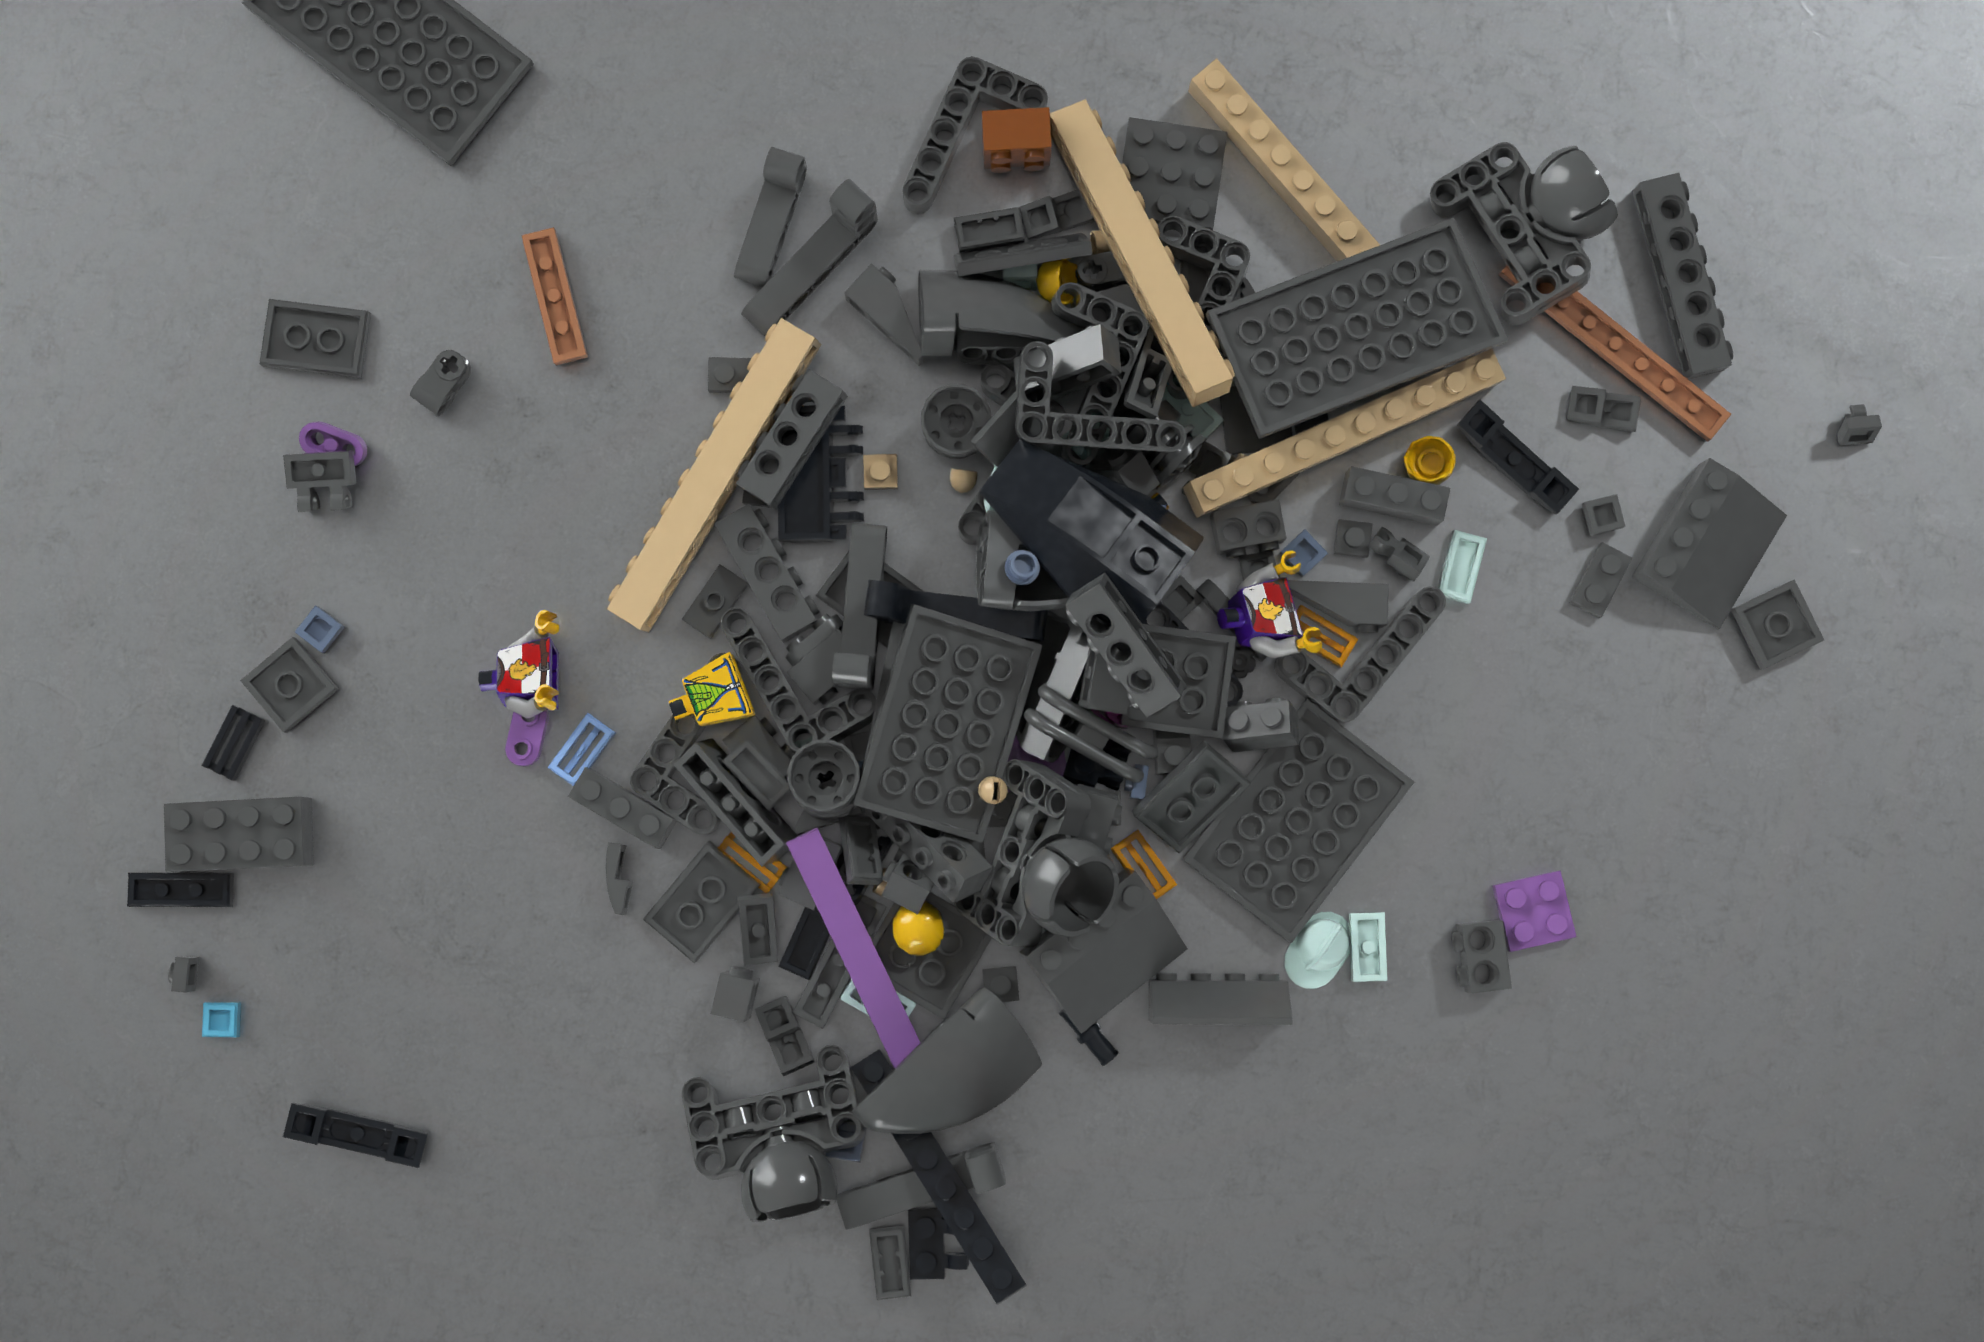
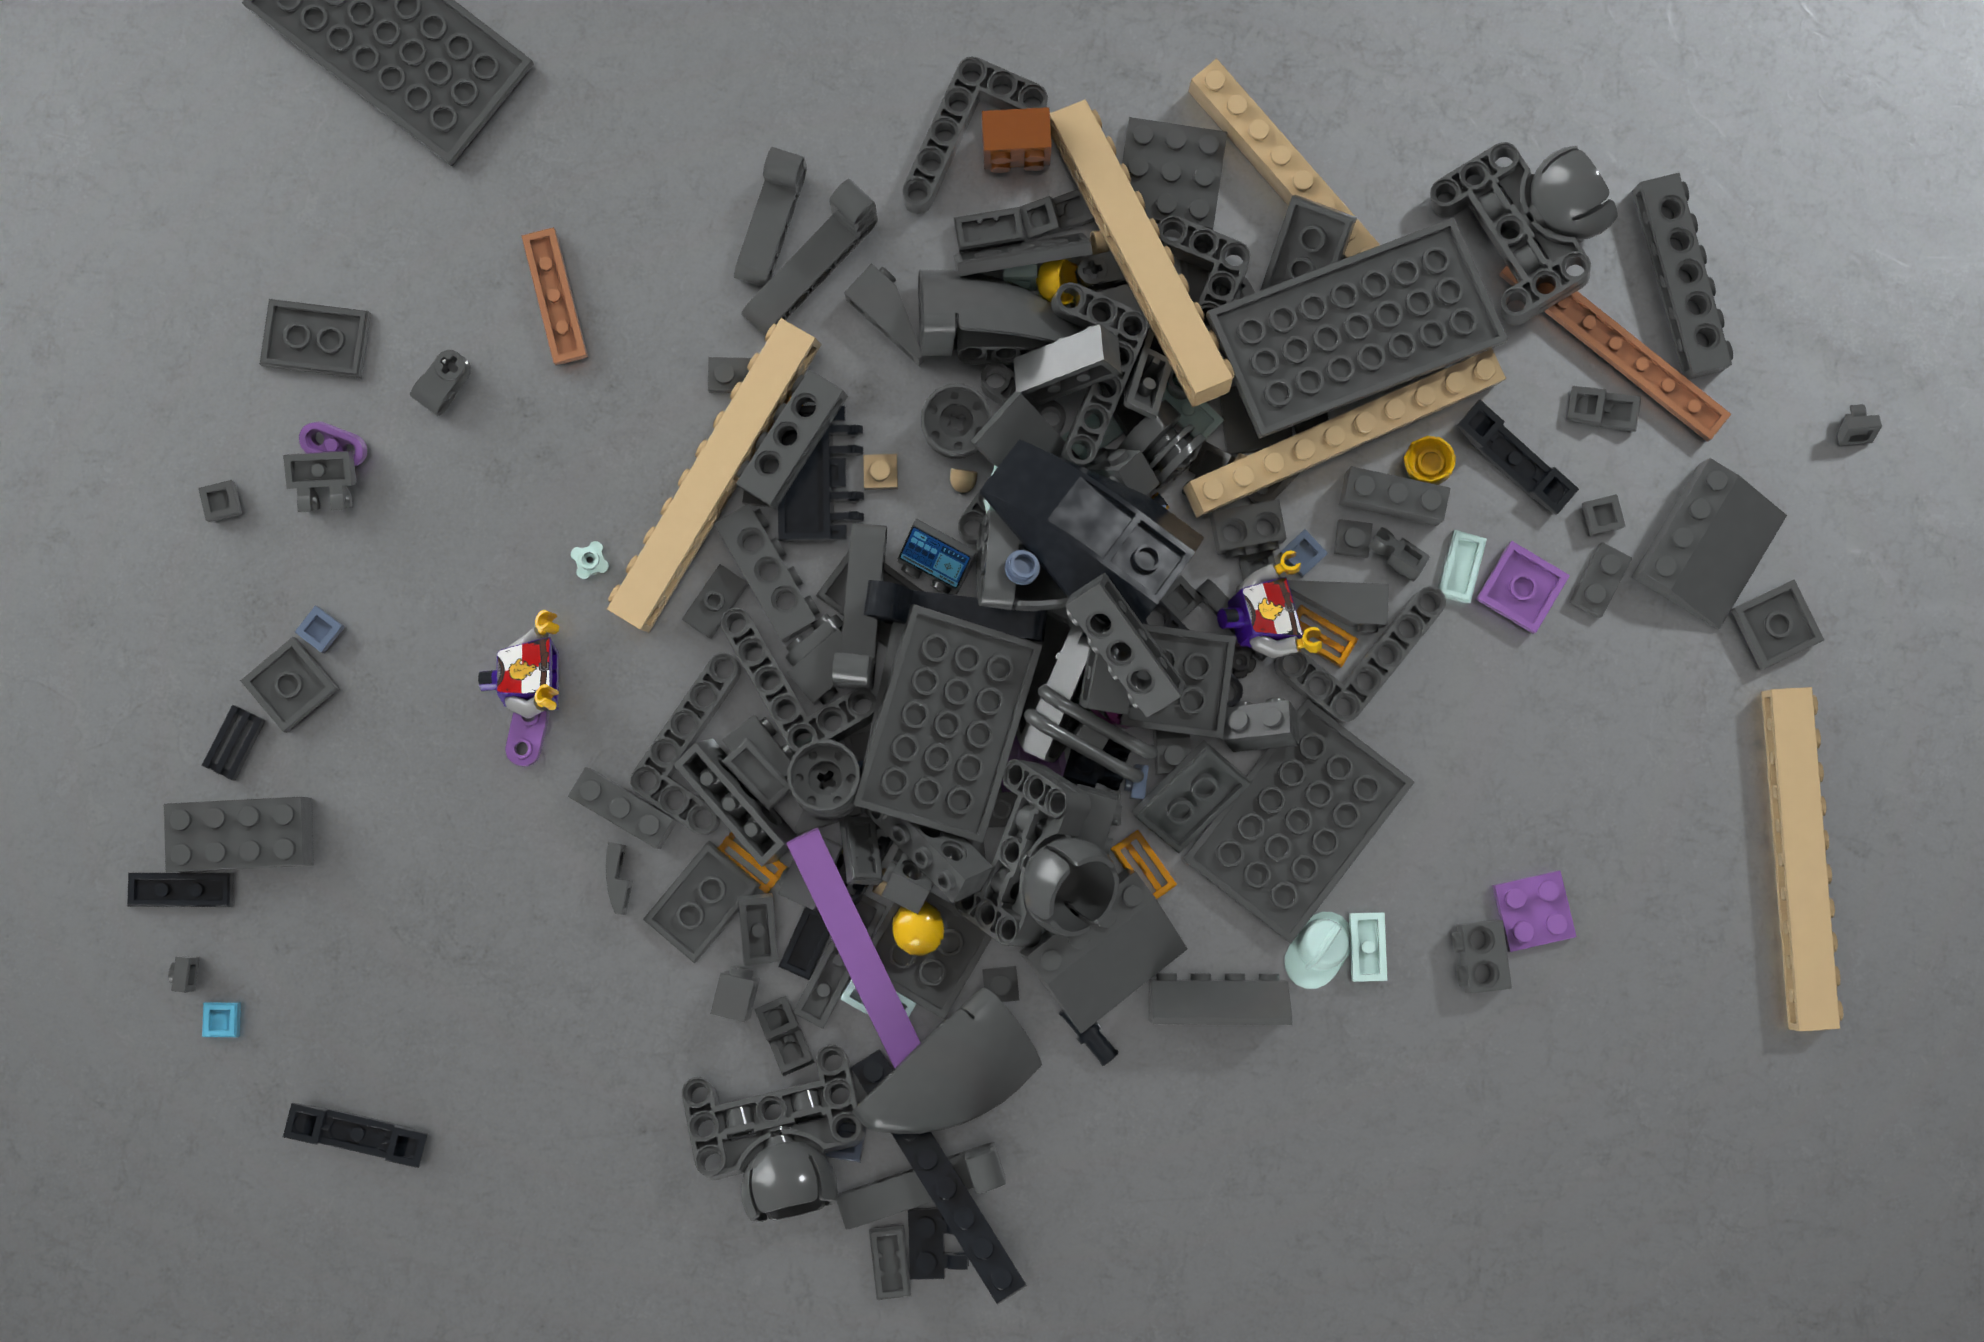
(220, 501): none -> dark grey plate
(598, 564): none -> light aqua plate
(599, 726): light blue tile -> none
(714, 694): torso -> none
(936, 558): none -> slope
(986, 790): tan hinge -> none
(1083, 423): dark grey beam -> none
(1308, 240): none -> dark grey tile
(1522, 587): none -> medium lavender plate
(1801, 859): none -> tan brick

